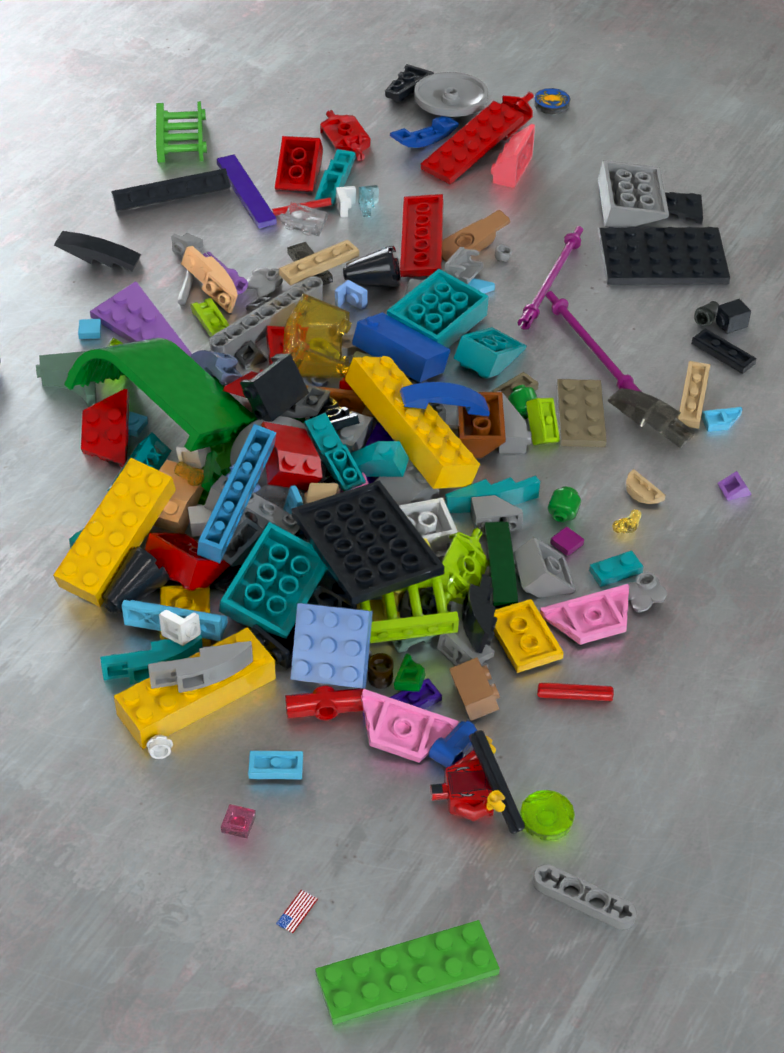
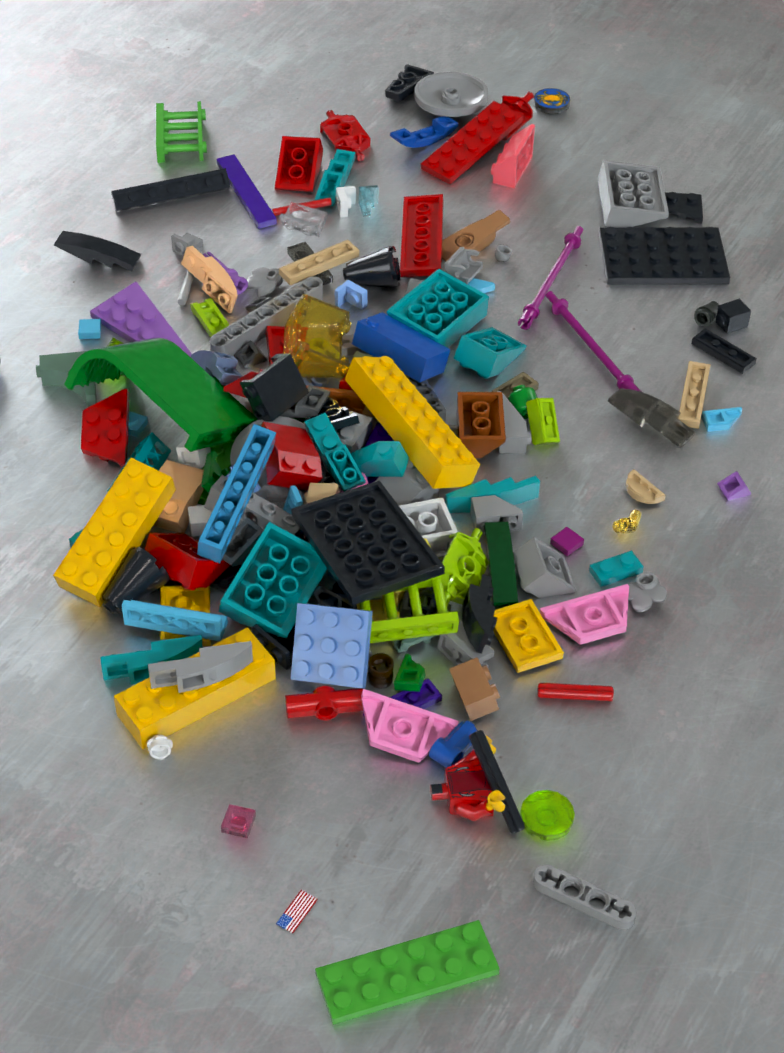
(179, 629): white bracket -> none
(193, 475): clear yellow pin -> none
(275, 765): medium azure plate -> none
(444, 393): blue slope -> none
(564, 504): green head -> none
(581, 413): dark tan plate -> none

